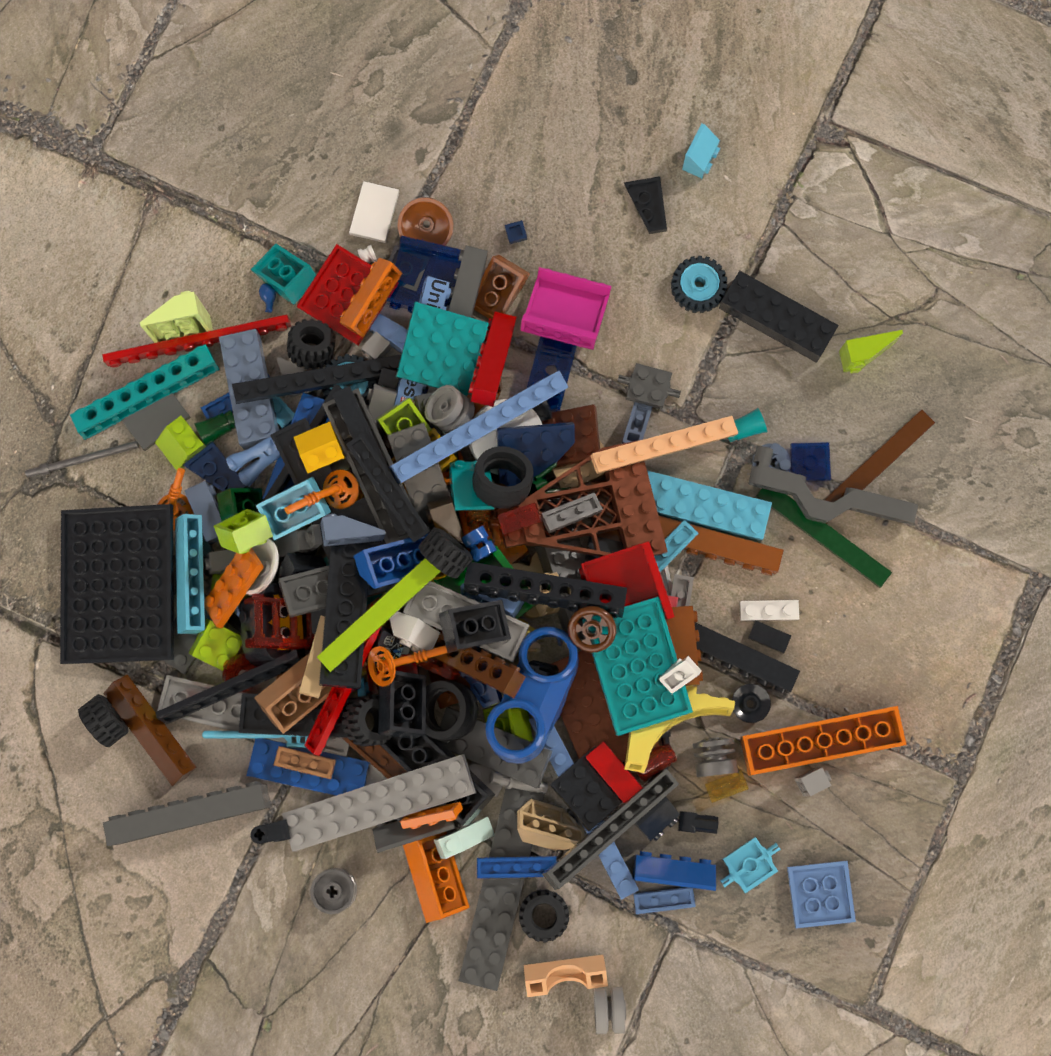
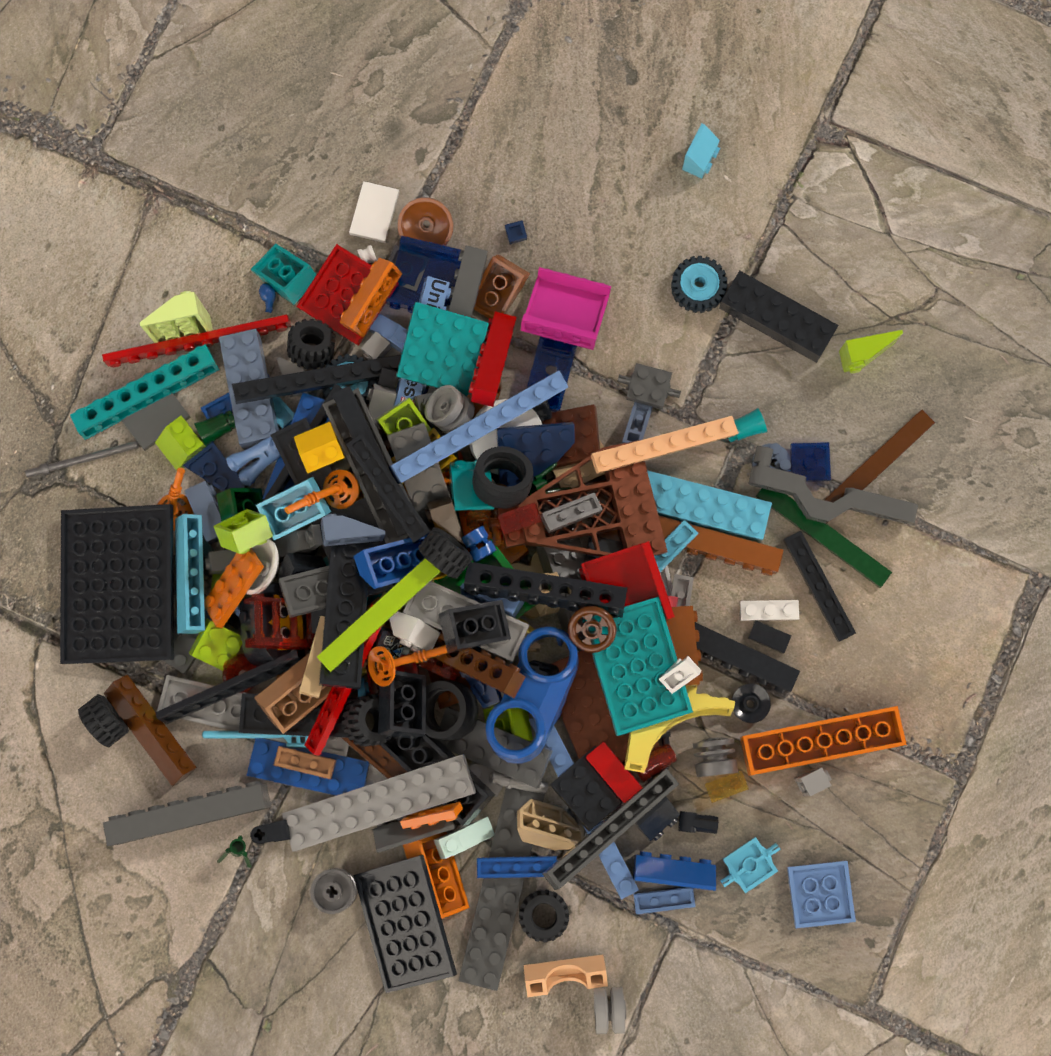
(237, 849): none -> dark green plant
(405, 924): none -> black plate
(649, 203): black wing -> none
(819, 586): none -> black plate

